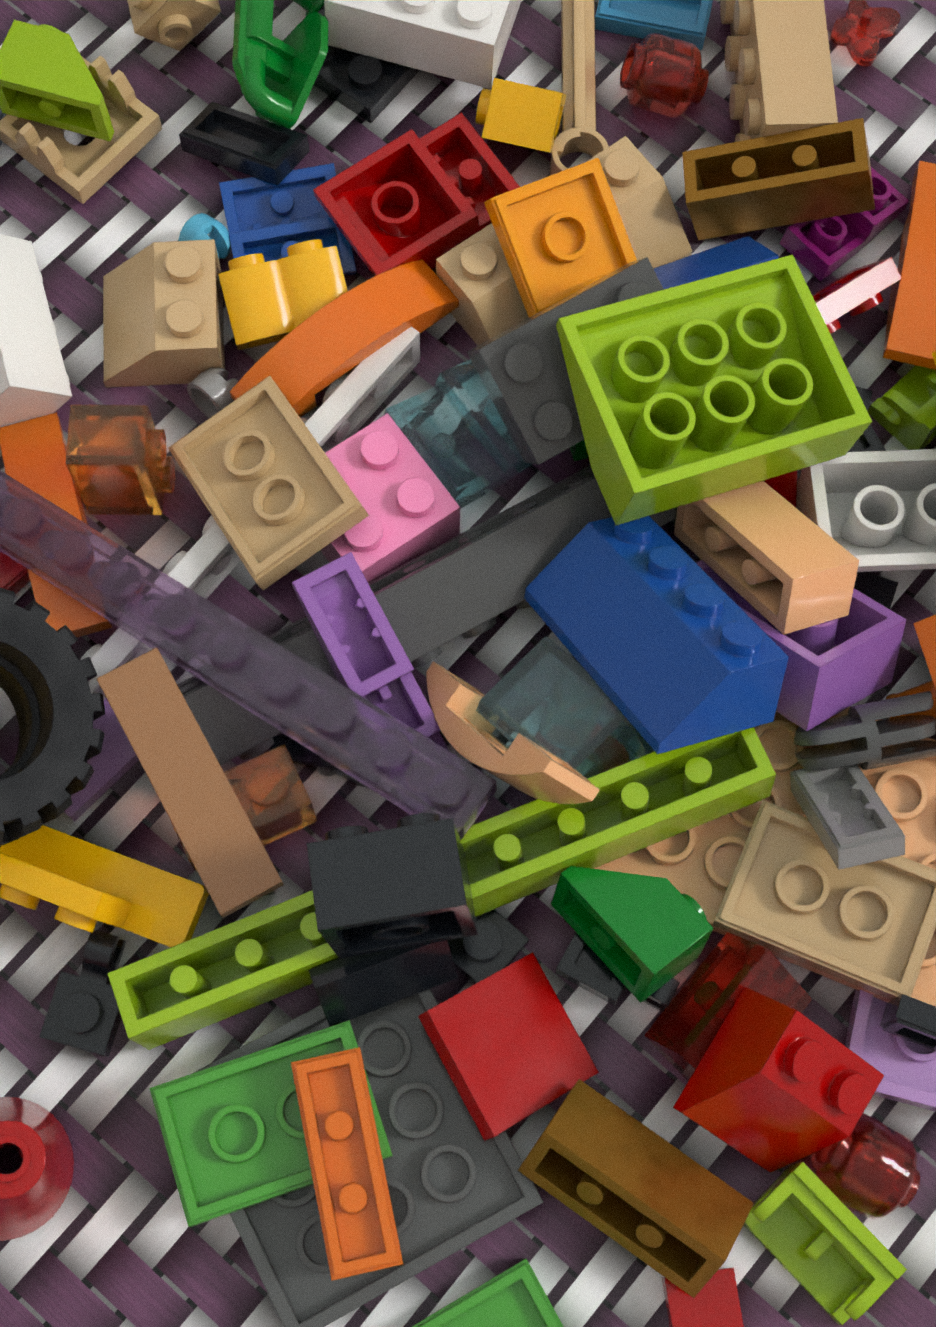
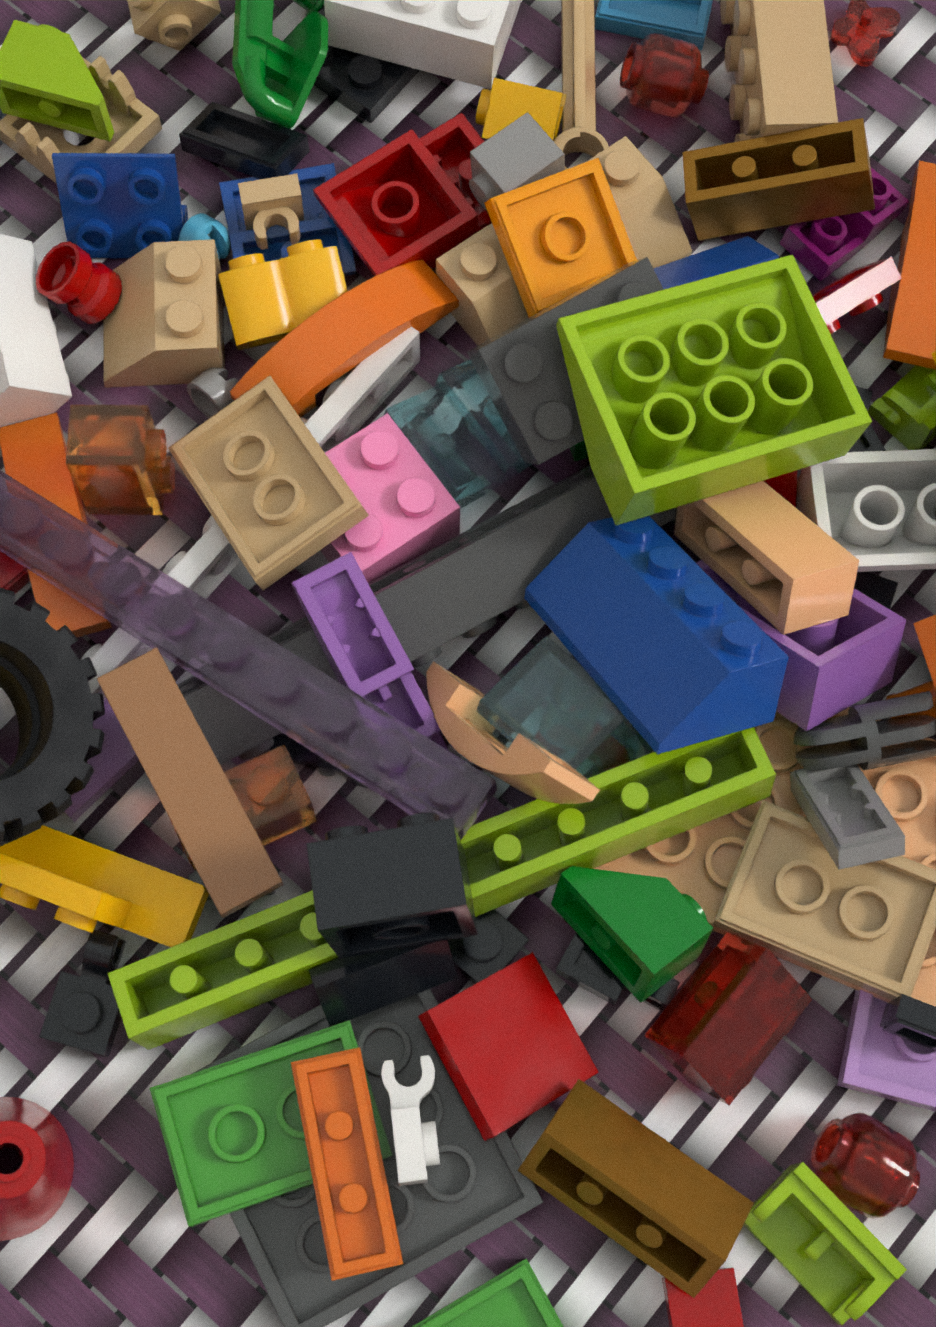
(72, 279): none -> red wheel
(119, 201): none -> blue hinge
(270, 204): none -> tan tile
(413, 1141): none -> white plate
(513, 159): none -> light grey brick
(777, 1084): red slope -> none

